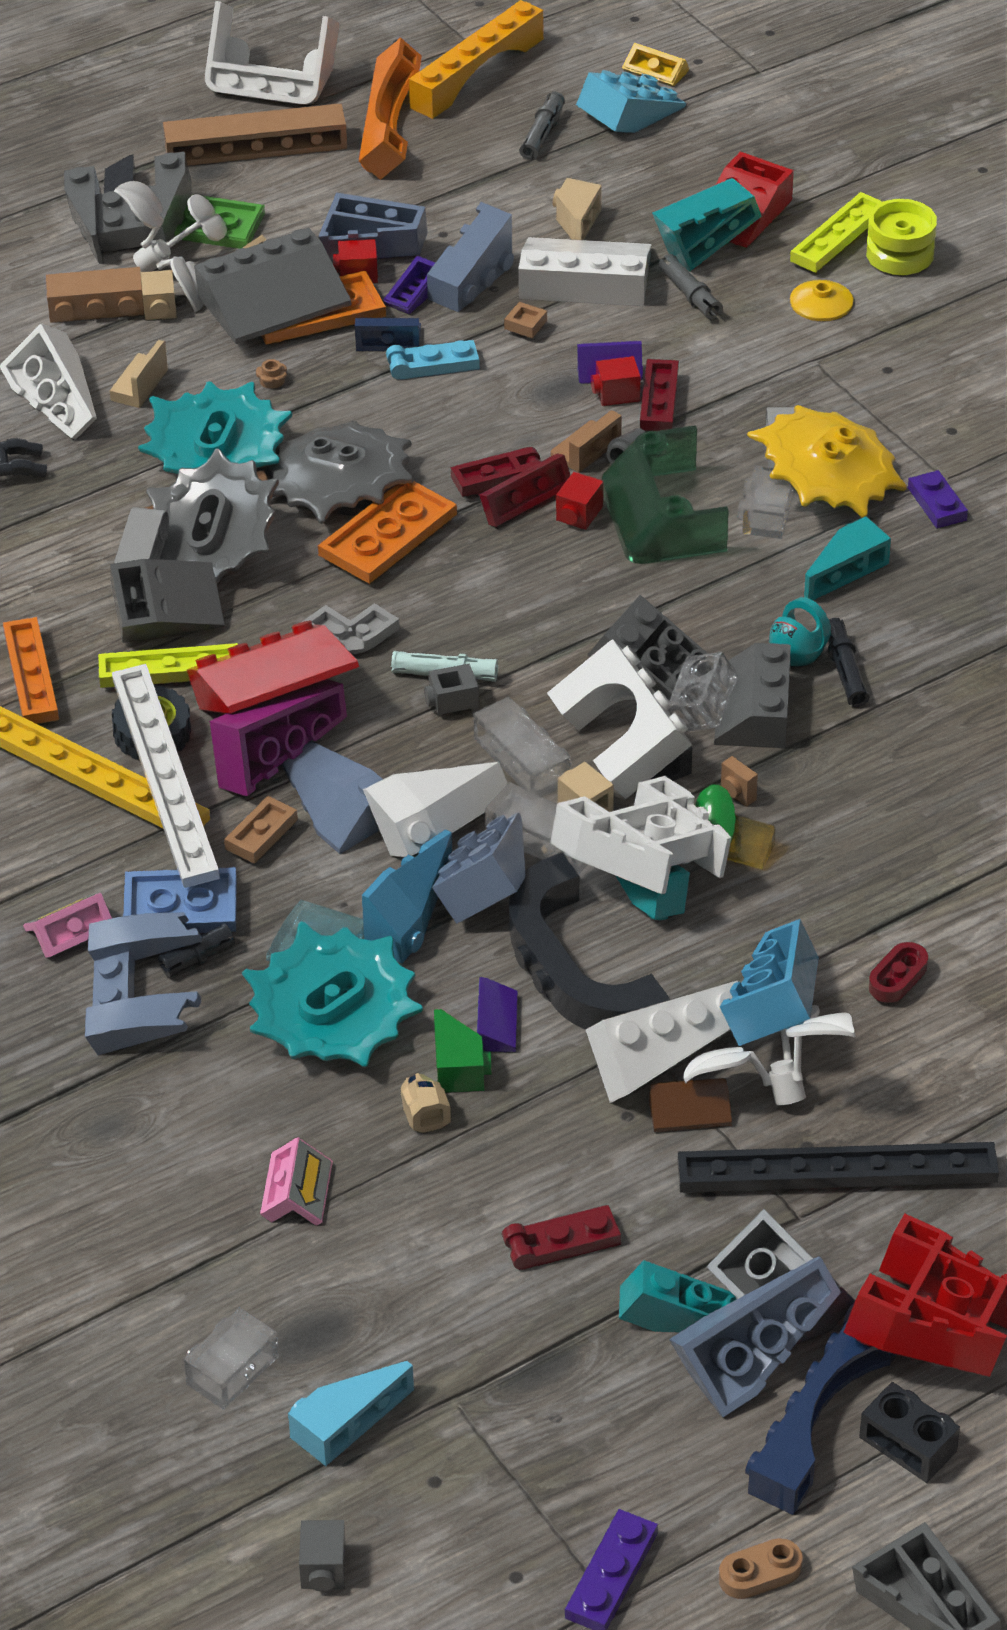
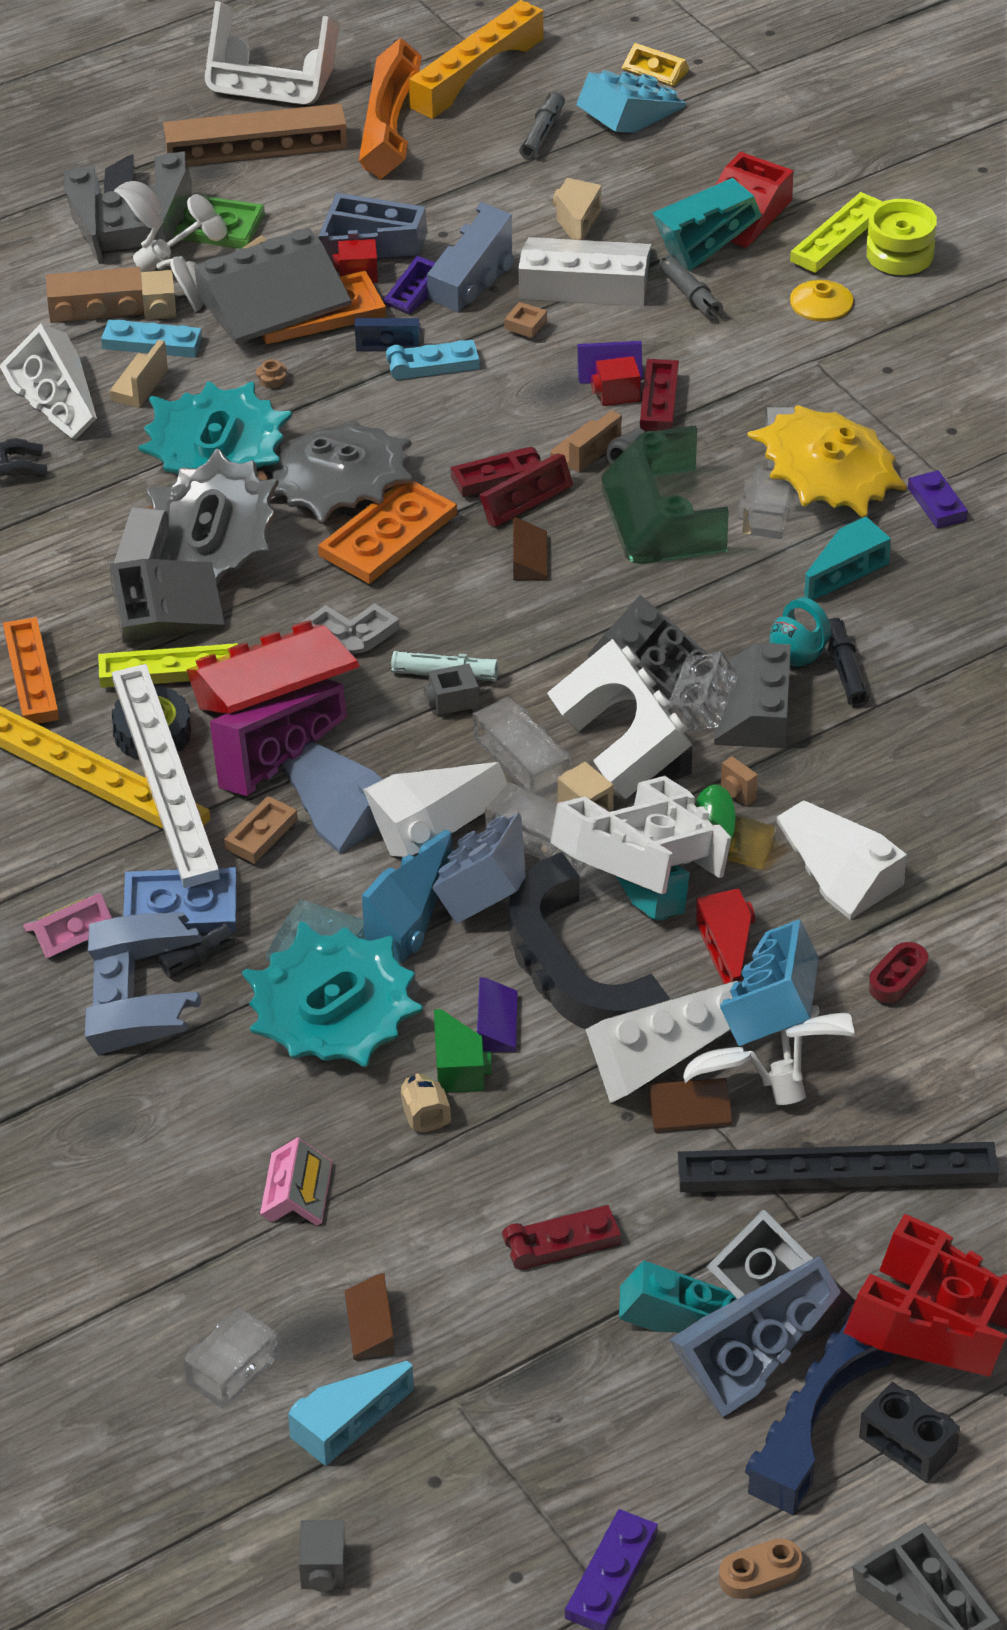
(141, 337): none -> medium azure plate
(370, 1319): none -> reddish brown slope
(529, 551): none -> reddish brown slope
(579, 500): red brick -> none
(725, 928): none -> red slope
(845, 858): none -> white wedge

